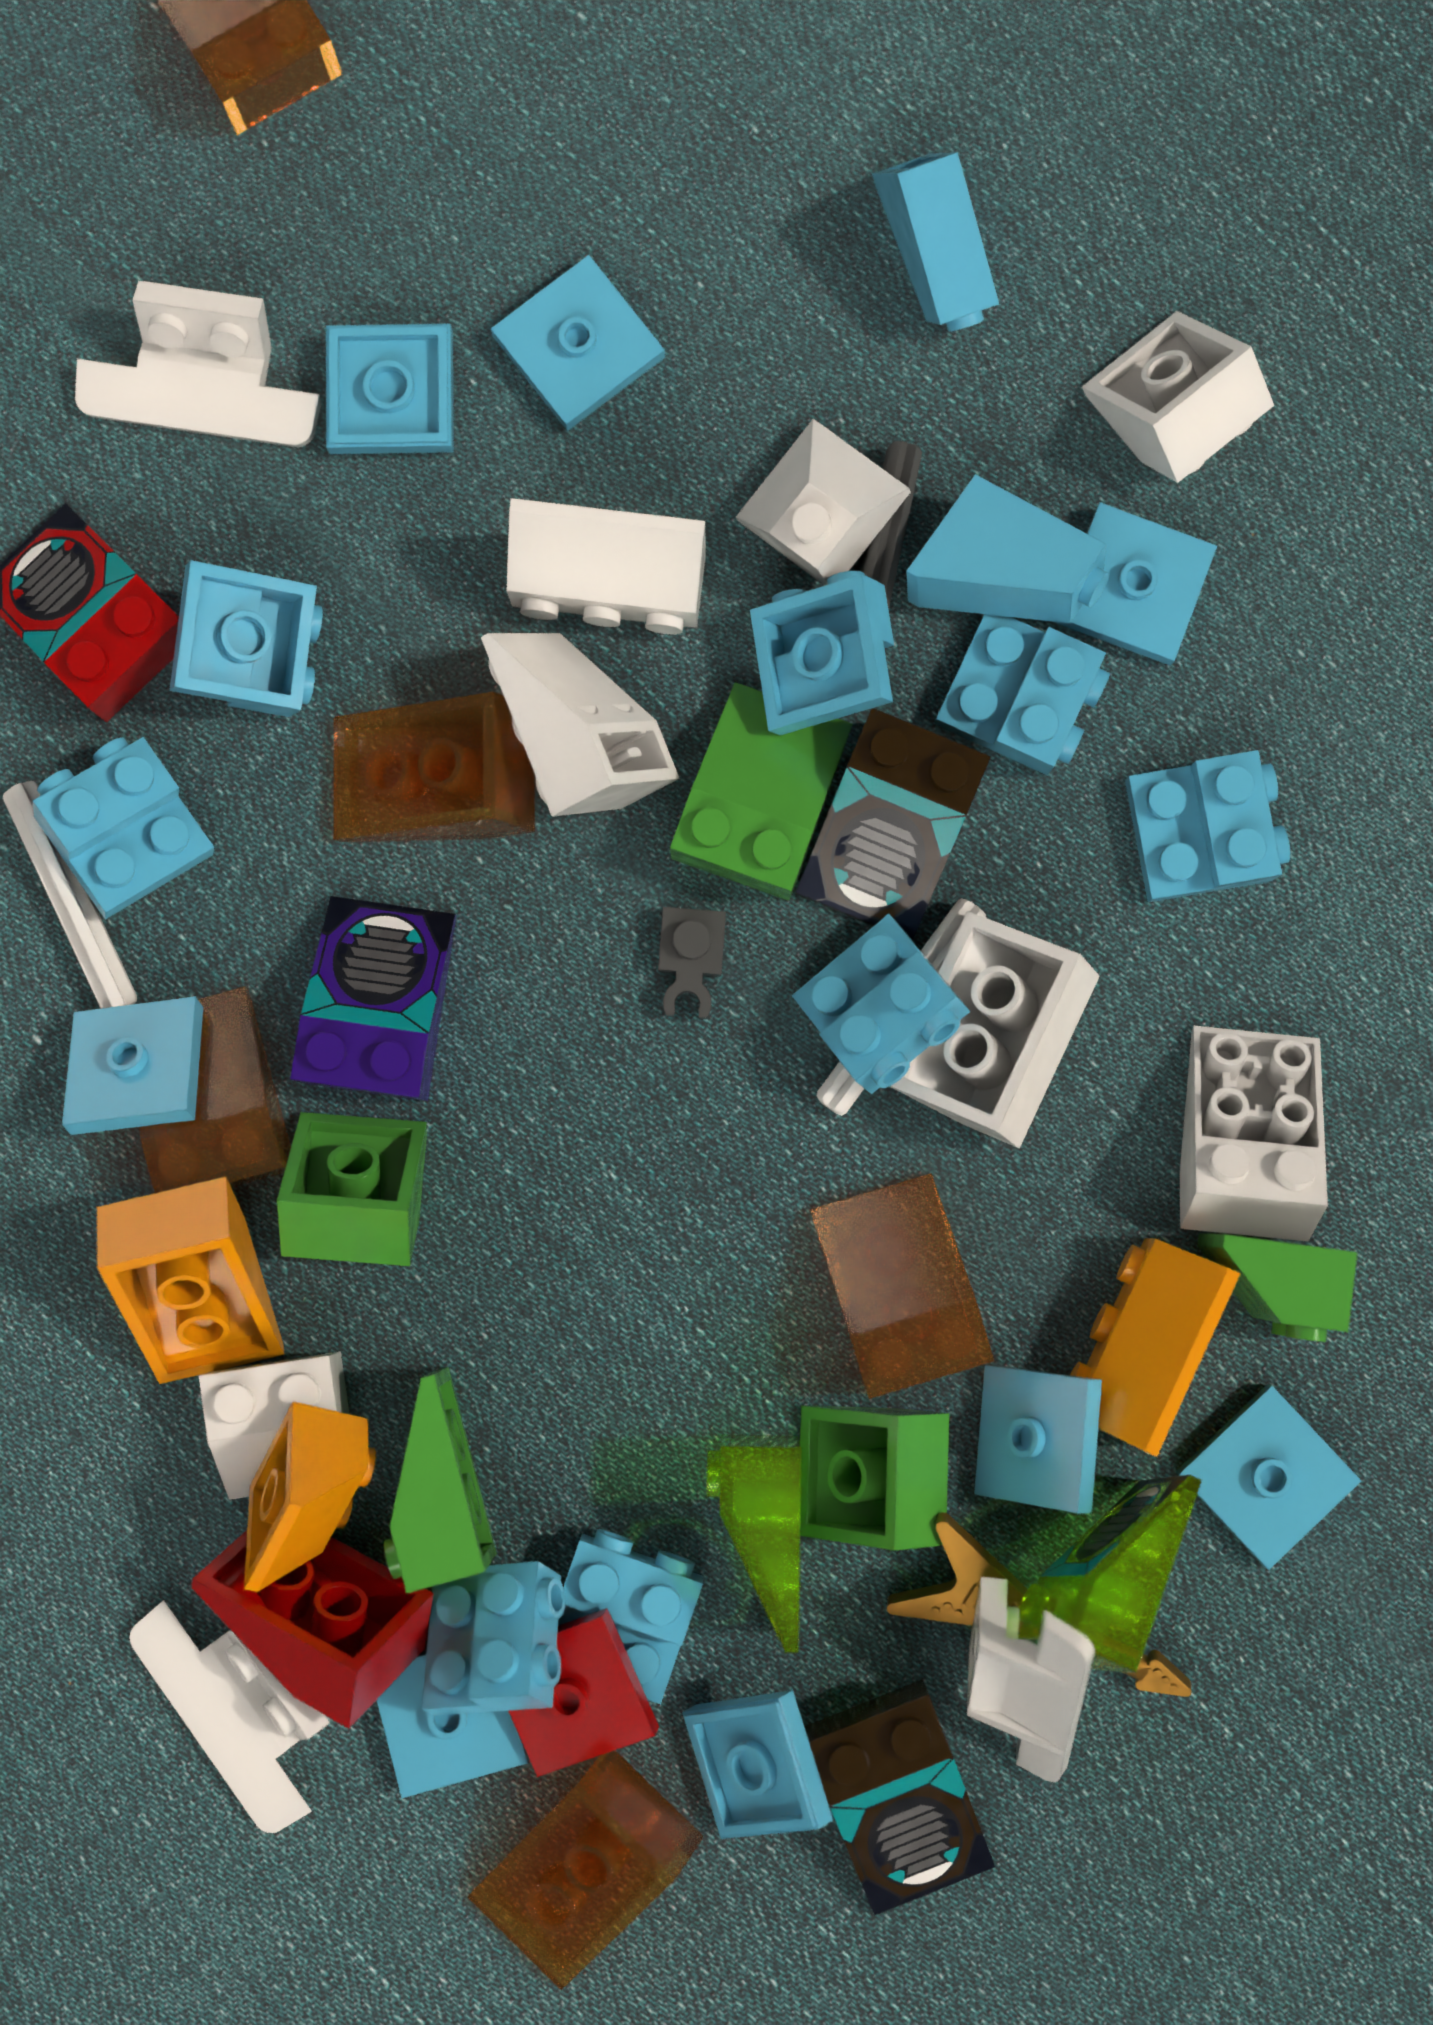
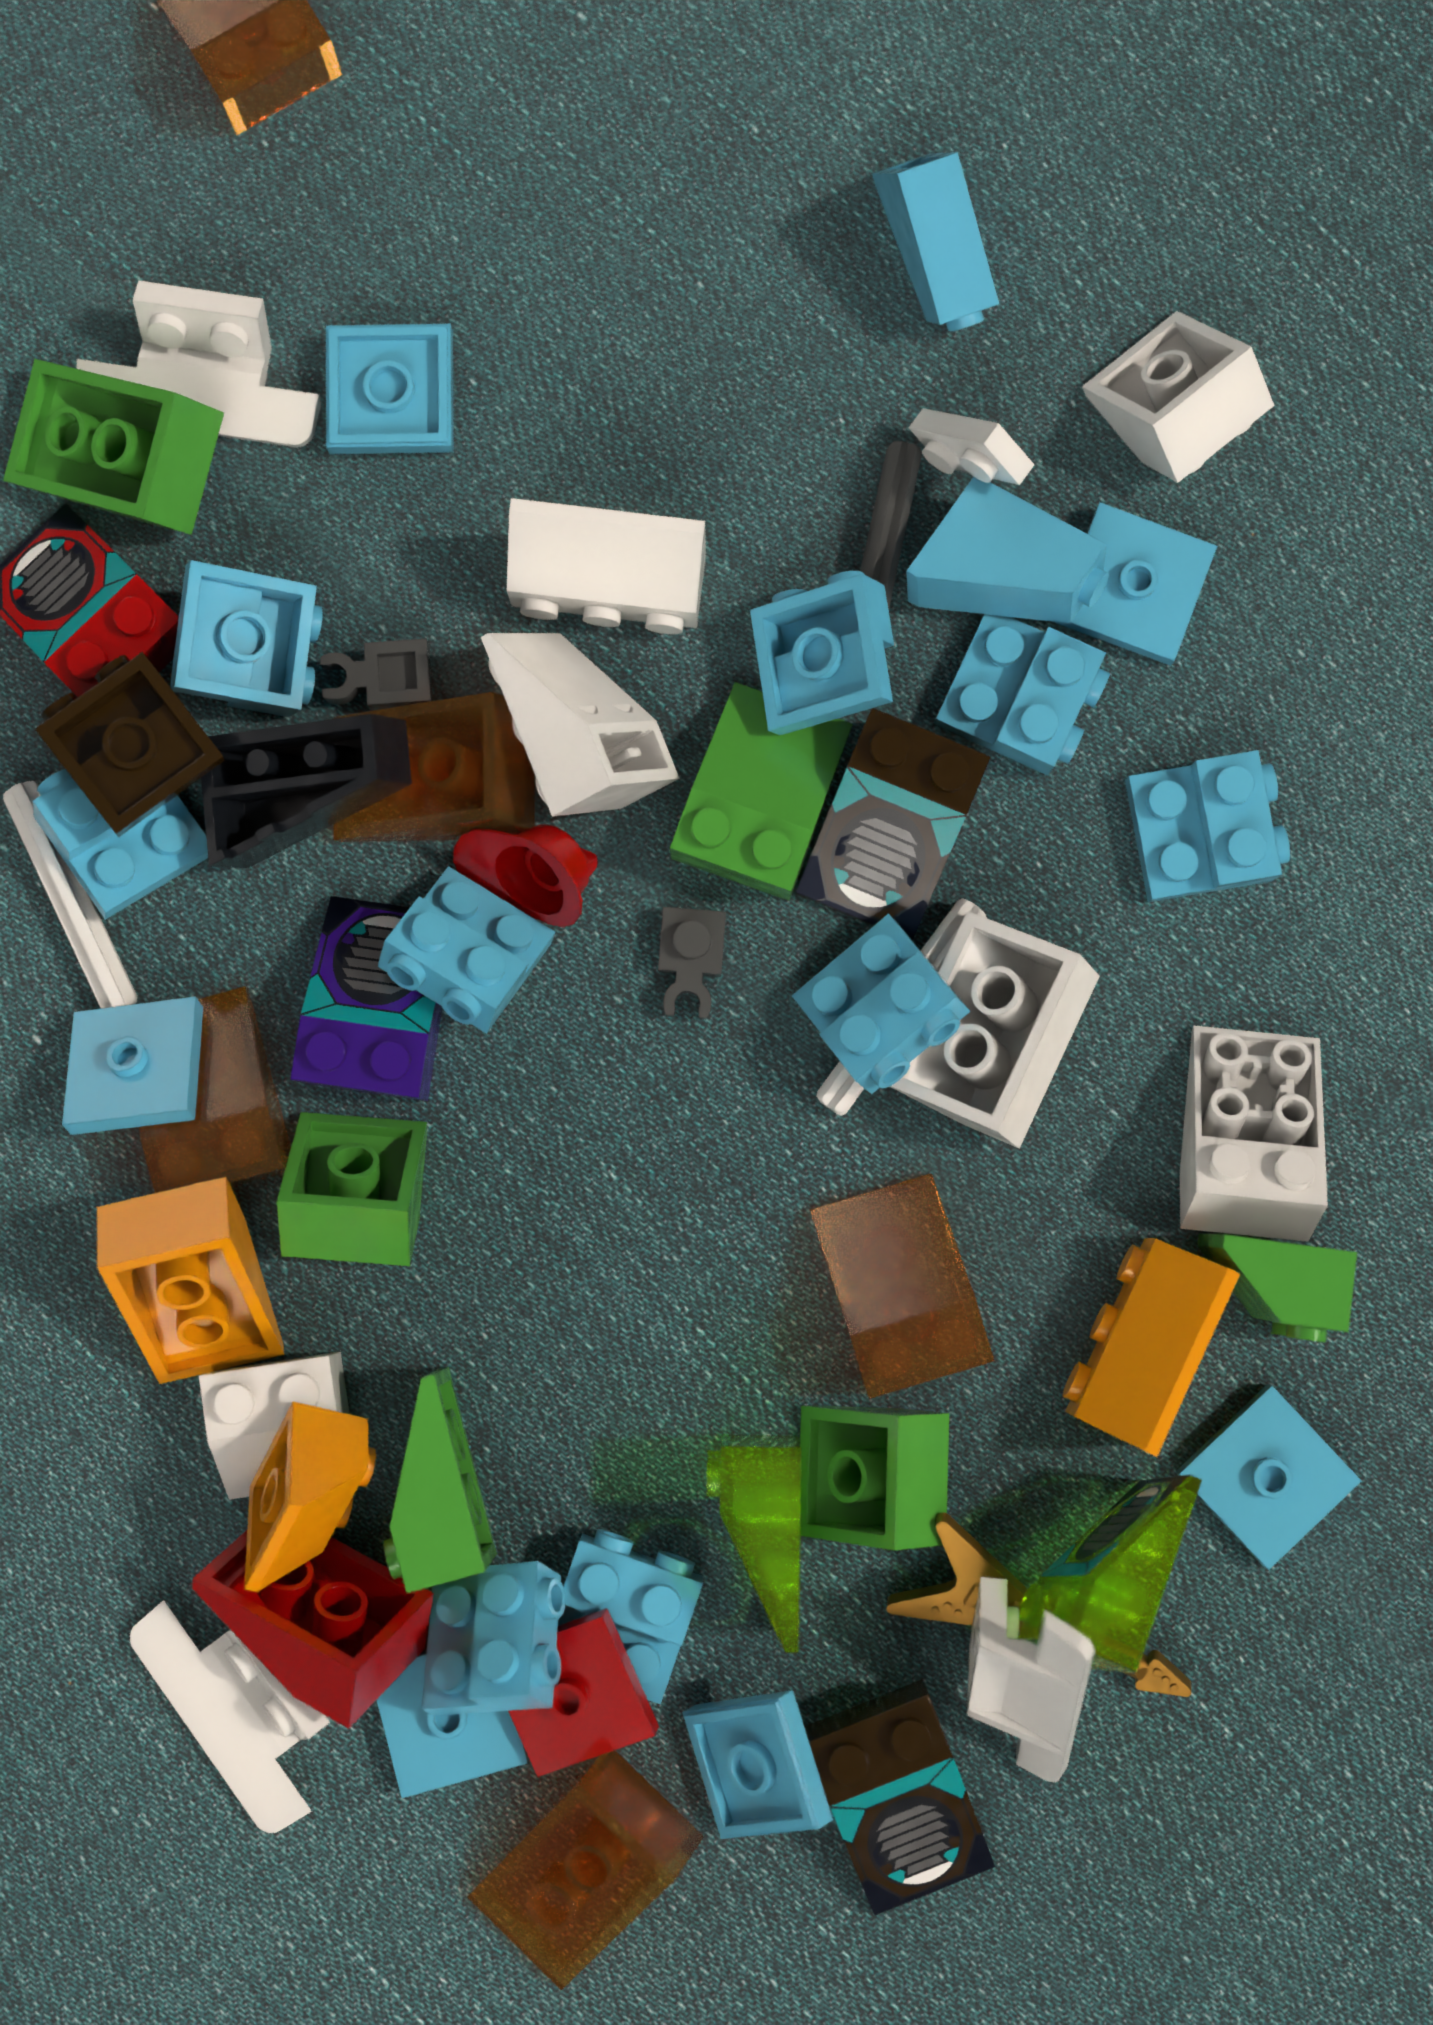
(114, 445): none -> bright green slope
(128, 742): none -> dark brown plate
(298, 781): none -> black wedge
(391, 675): none -> dark grey plate
(464, 949): none -> medium azure plate
(533, 870): none -> red piece
(578, 342): medium azure plate -> none
(823, 503): white slope -> none
(970, 447): none -> white plate
(1038, 1438): medium azure plate -> none

